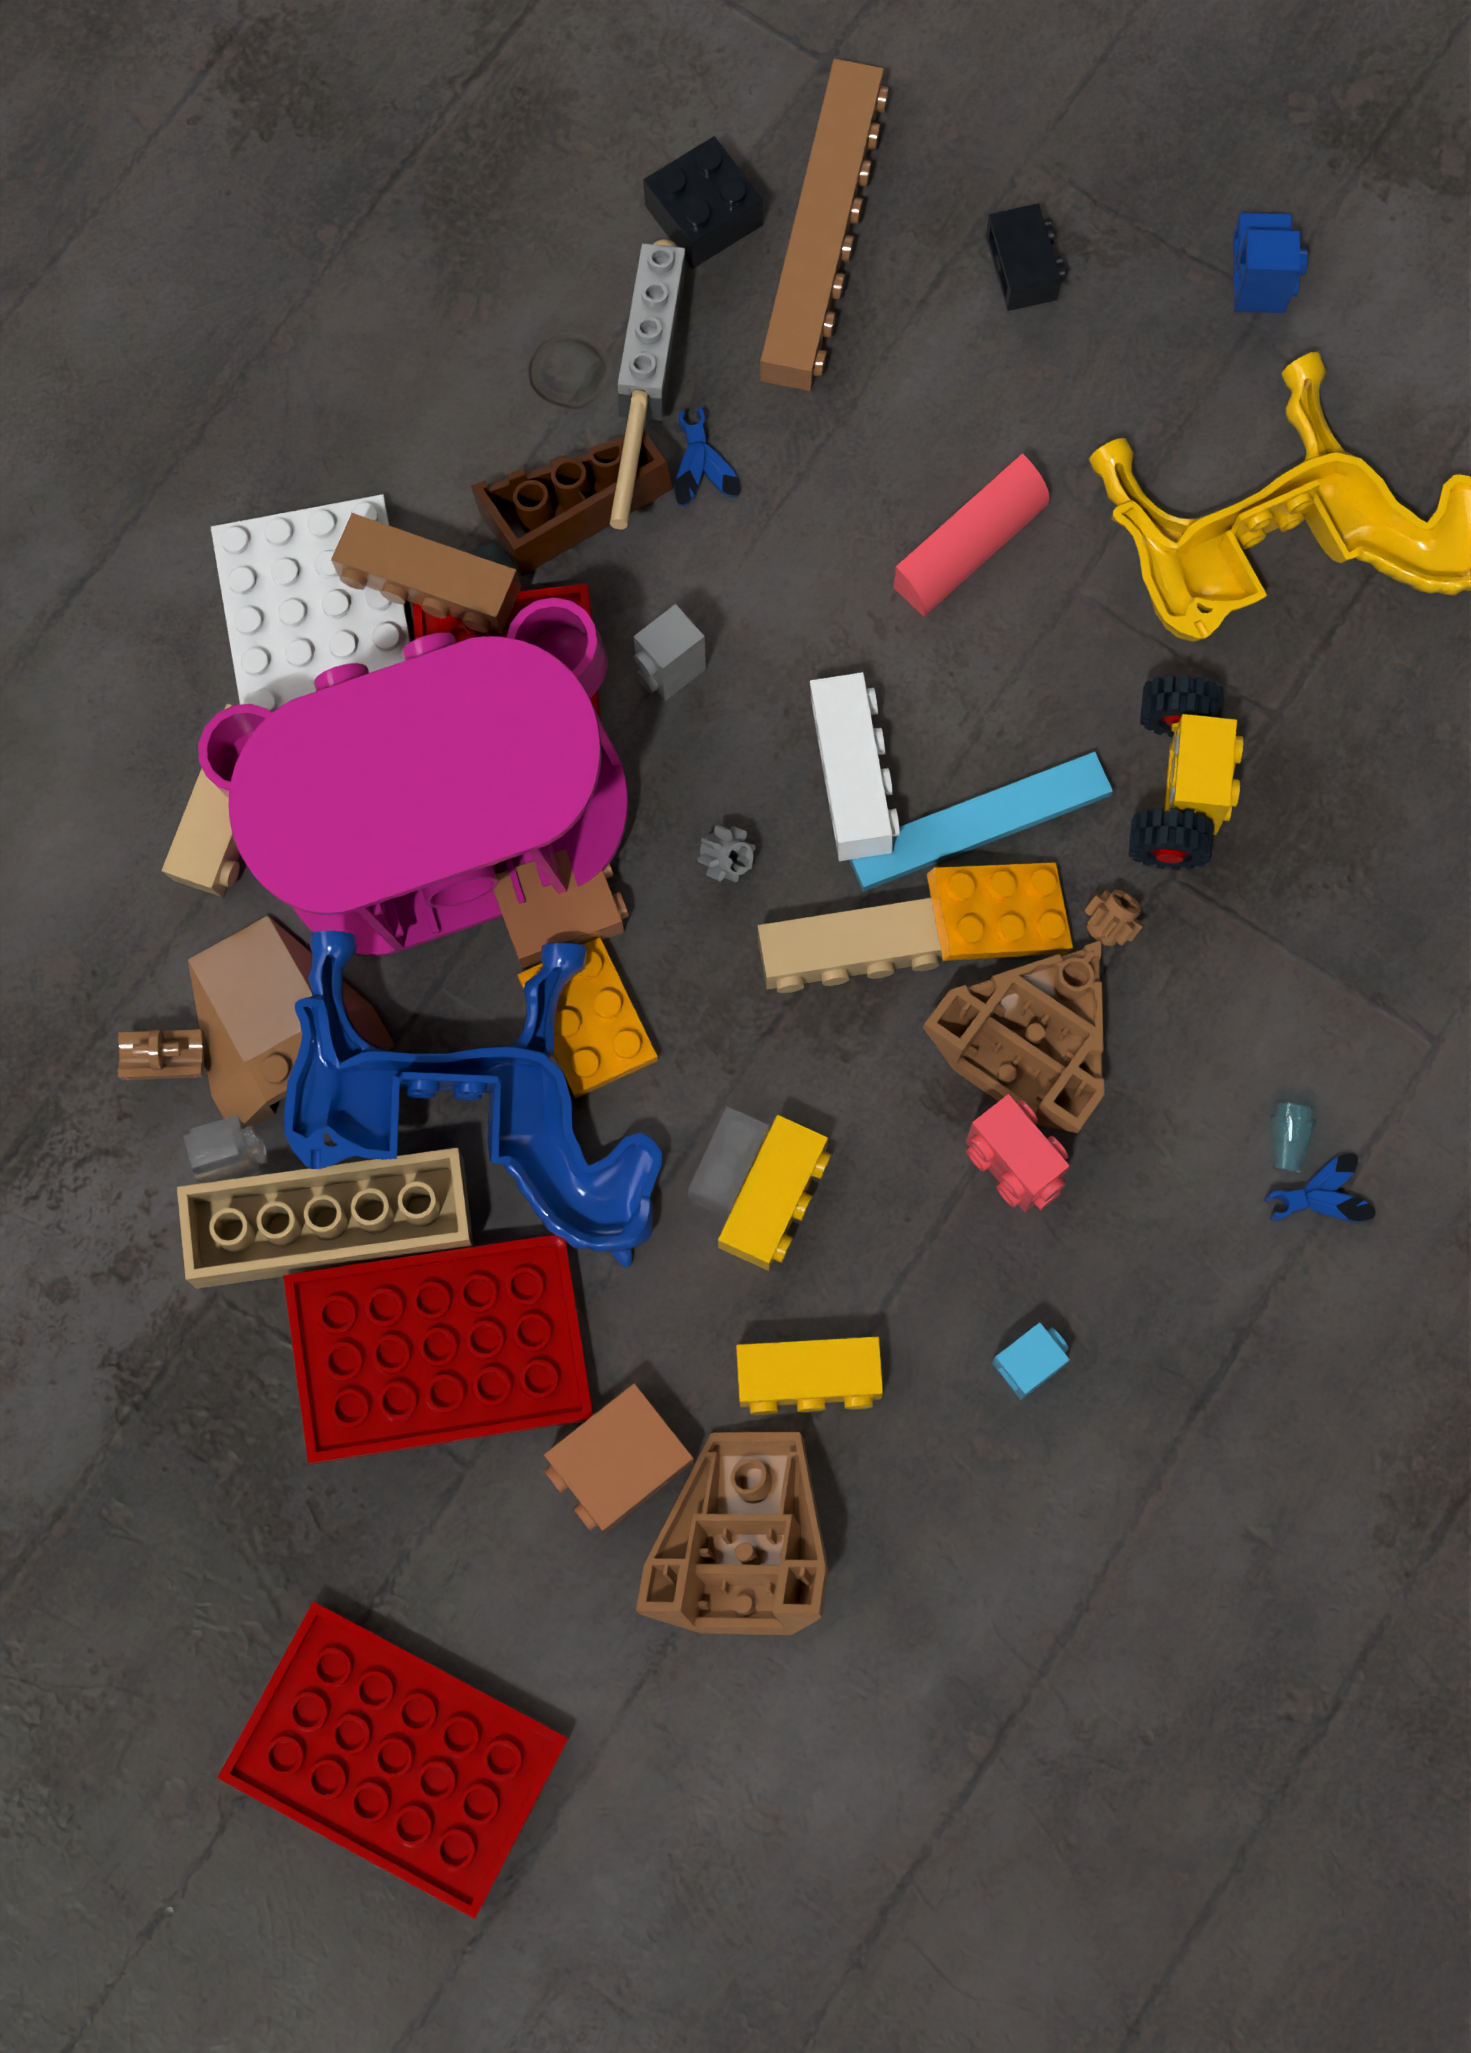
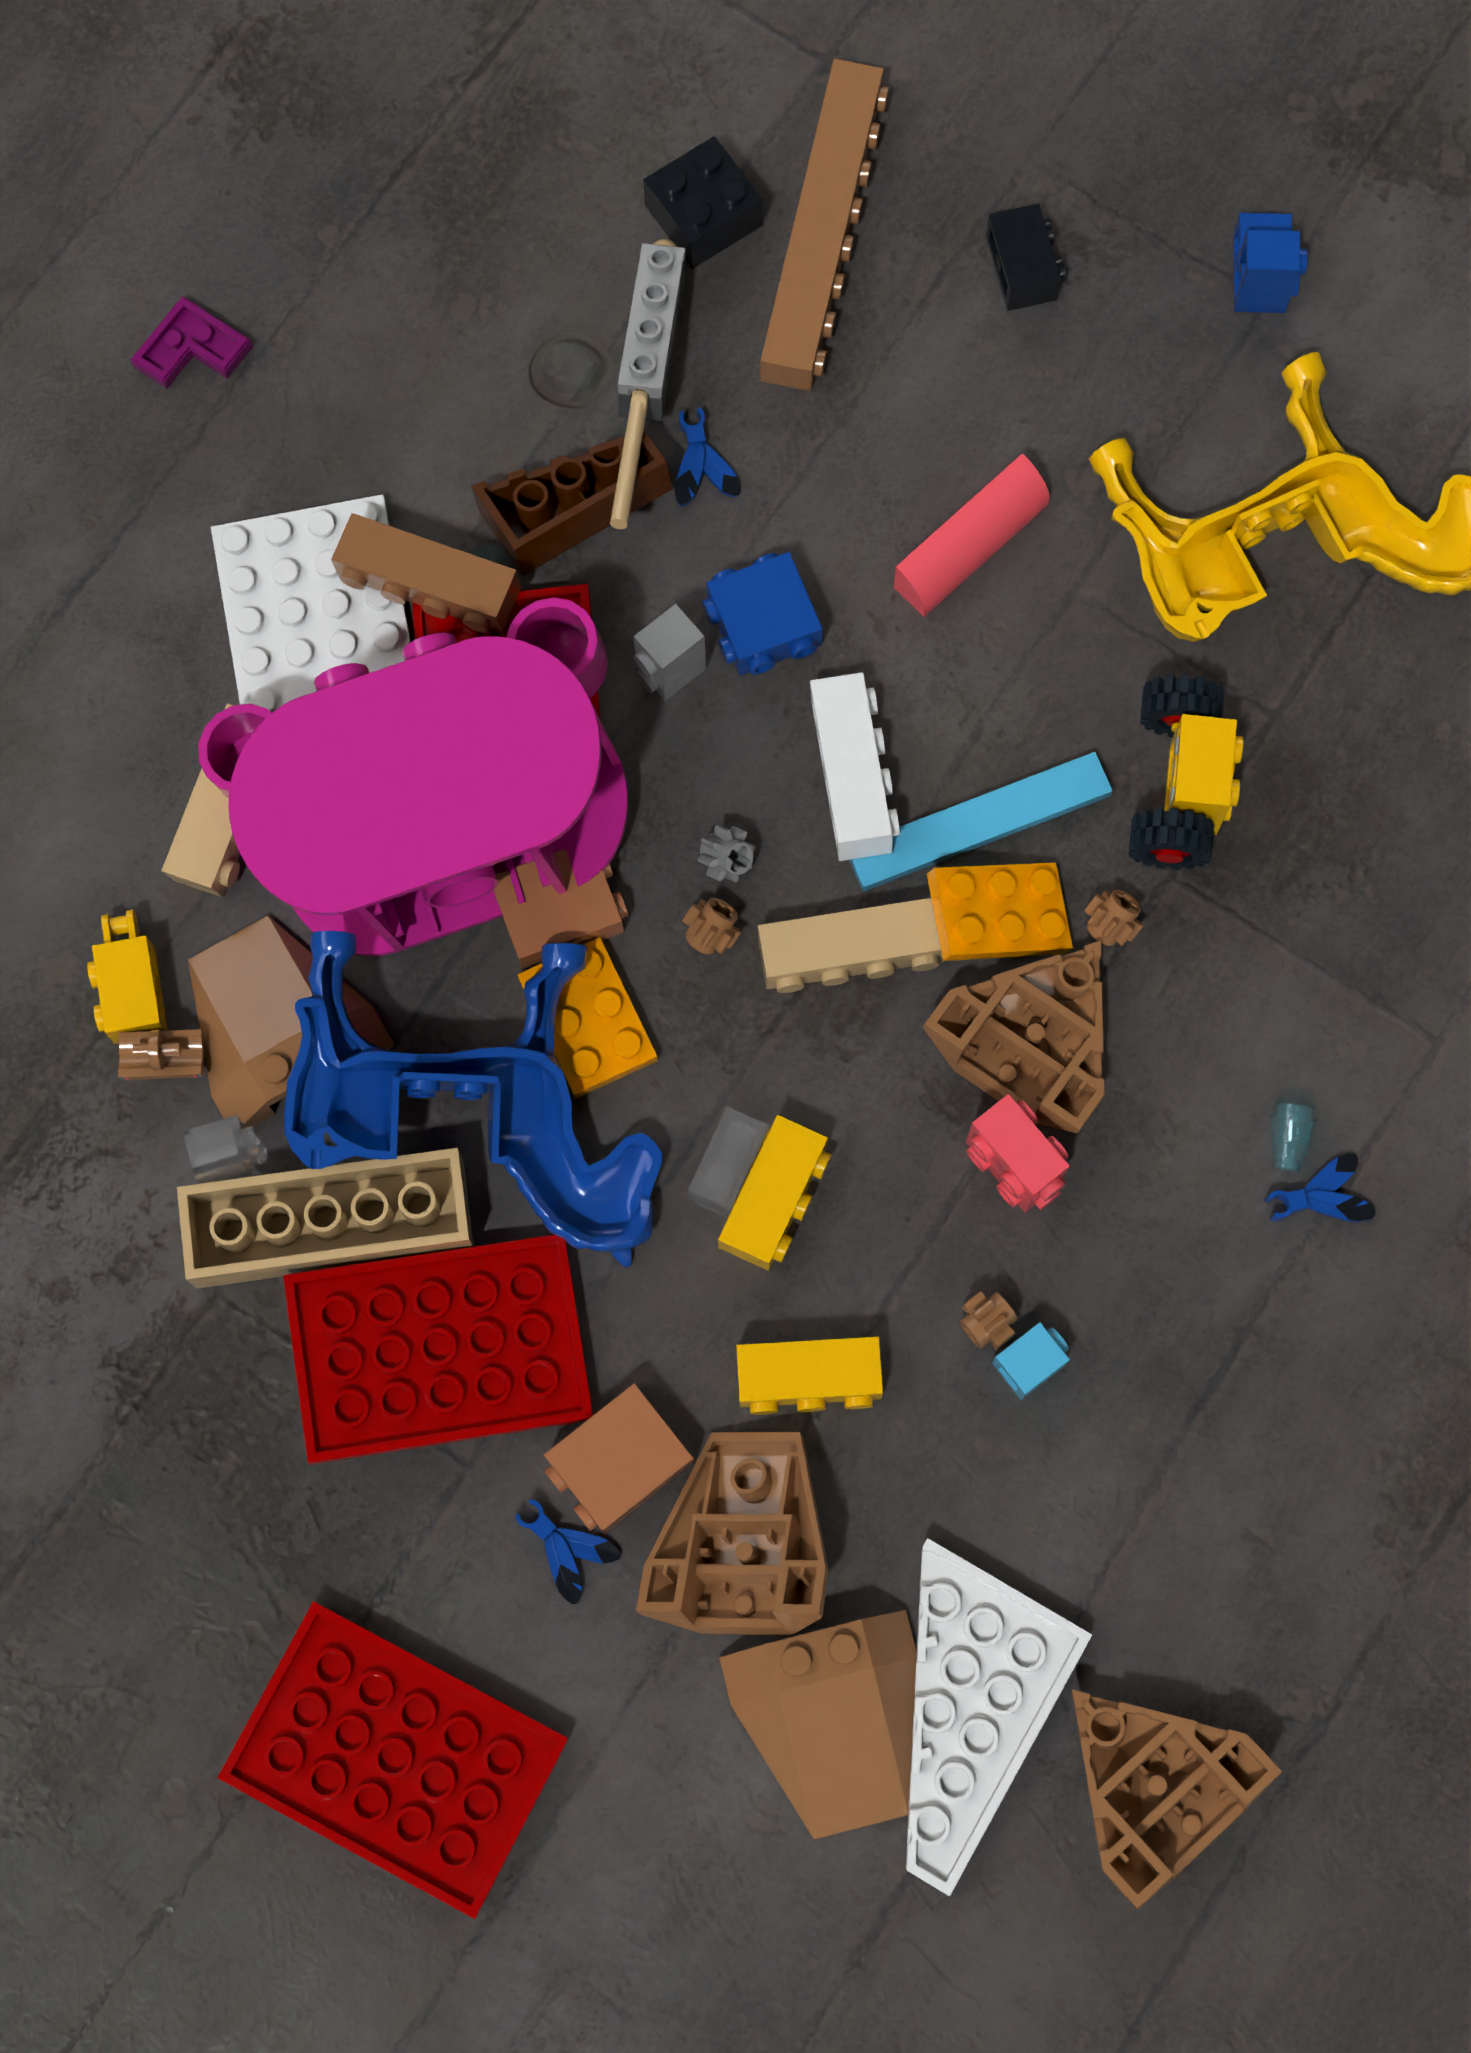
(126, 980): none -> yellow brick
(187, 334): none -> magenta tile
(561, 1545): none -> blue piece
(711, 926): none -> medium nougat gear
(762, 614): none -> blue brick
(833, 1718): none -> medium nougat wedge
(981, 1695): none -> white wing
(988, 1320): none -> medium nougat gear
(1162, 1789): none -> medium nougat wedge

